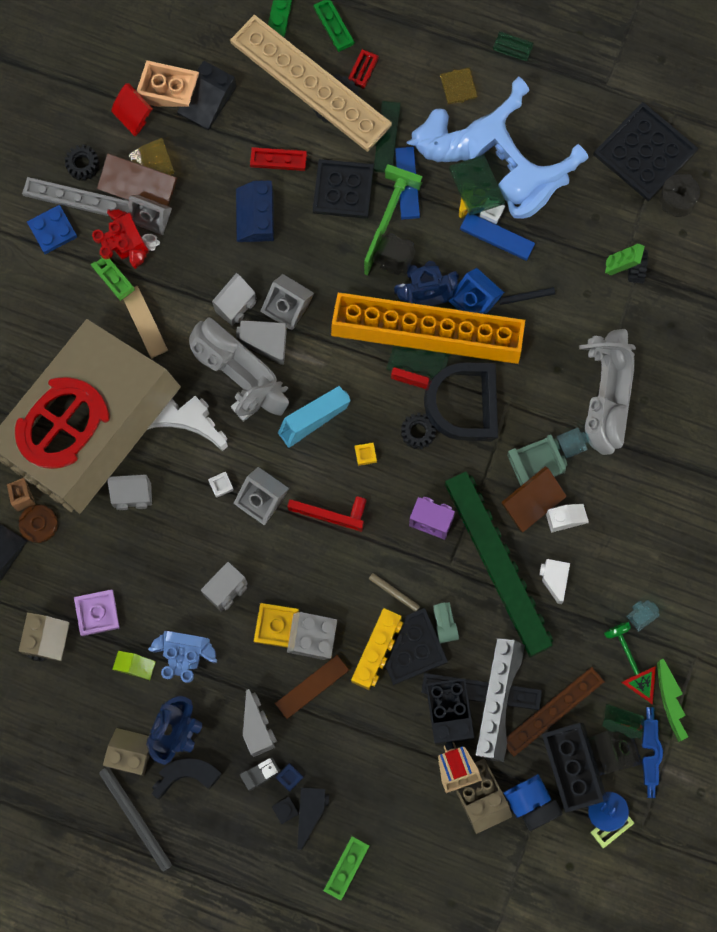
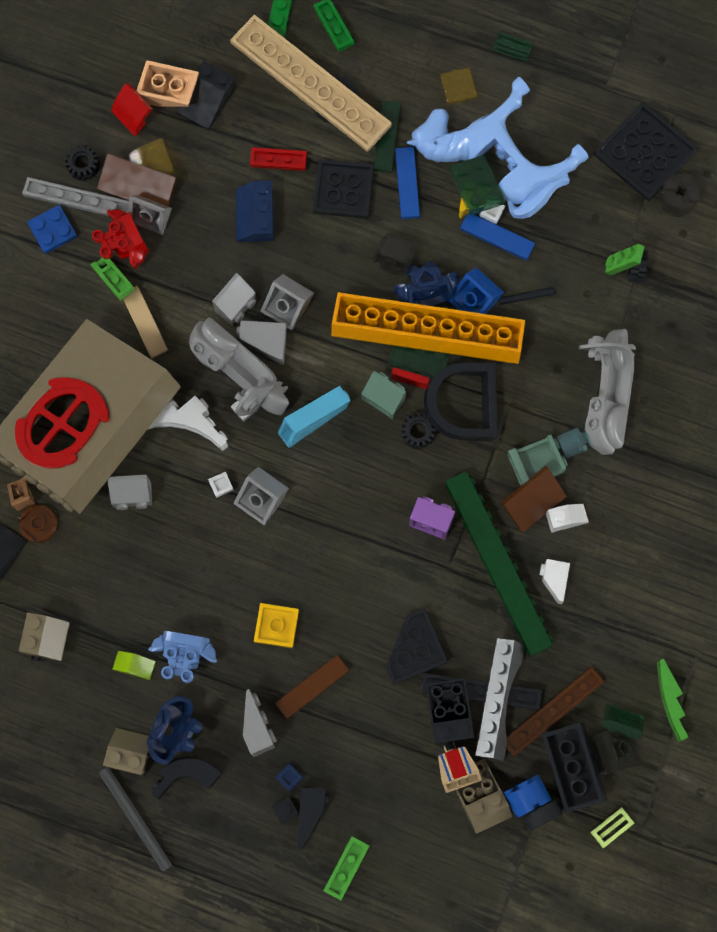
(96, 612): lavender plate -> none
(150, 241): white plate -> none
(225, 587): light grey brick -> none
(260, 774): dark grey leg -> none
(312, 636): light grey brick -> none
(353, 522): red piece -> none
(357, 81): red tile -> none
(365, 454): yellow plate -> none
(376, 649): yellow brick -> none
(384, 394): none -> sand green slope
(394, 592): dark tan bar -> none
(402, 179): bright green piece -> none
(445, 627): sand green piece -> none
(609, 814): blue piece -> none
(642, 682): green piece -> none
(643, 614): clear light blue brick -> none
(651, 763): blue piece -> none

